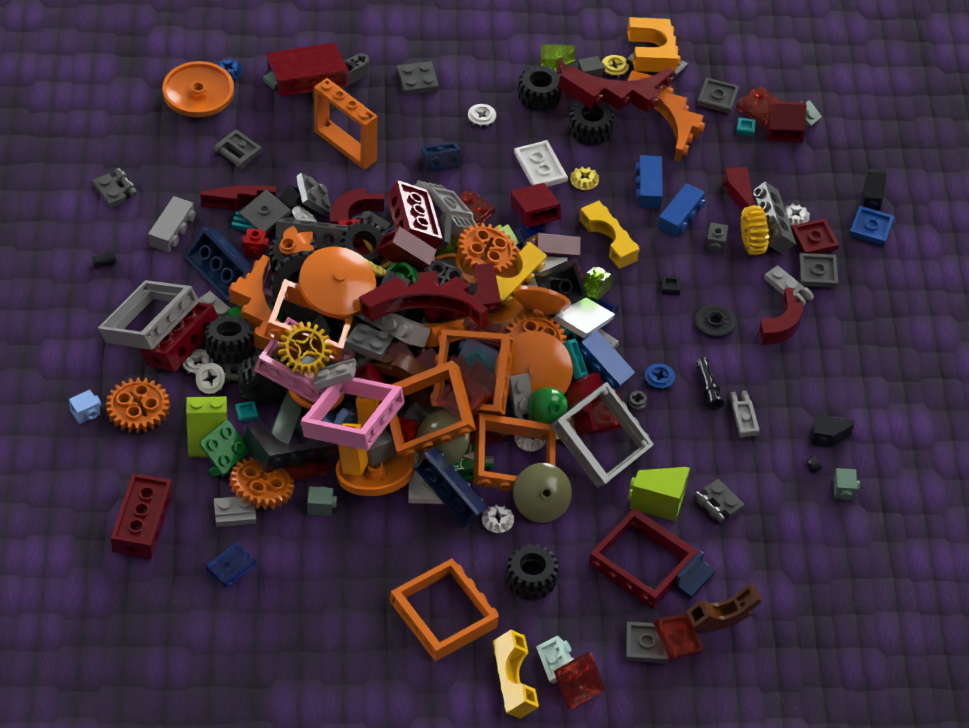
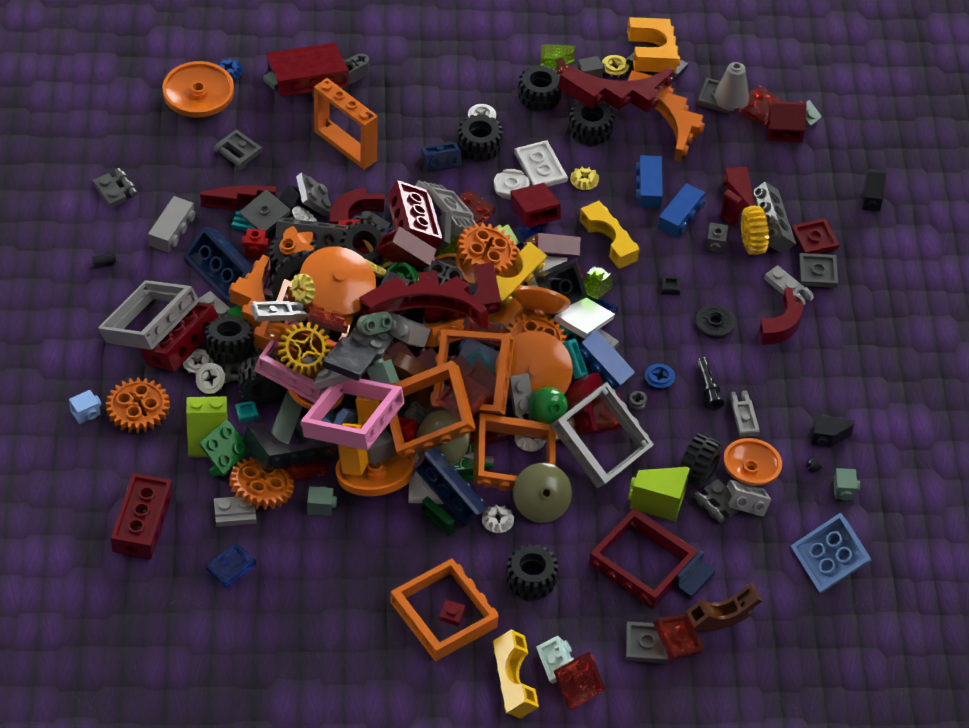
(278, 311): none -> light grey hinge
(305, 282): none -> light yellow gear
(335, 320): none -> clear red plate
(350, 358): none -> black tile
(376, 323): none -> sand green plate
(383, 372): none -> sand green brick
(418, 78): dark grey plate -> none
(438, 516): none -> dark green tile
(452, 613): none -> dark red plate
(479, 137): none -> black tyre
(509, 180): none -> white tile
(702, 459): none -> black tyre
(730, 208): none -> dark red tile
(733, 88): none -> light grey cone
(746, 127): teal tile -> none
(748, 498): none -> light grey bracket
(752, 461): none -> orange dish
(794, 220): white gear -> none
(831, 552): none -> medium blue slope
(871, 225): blue plate -> none

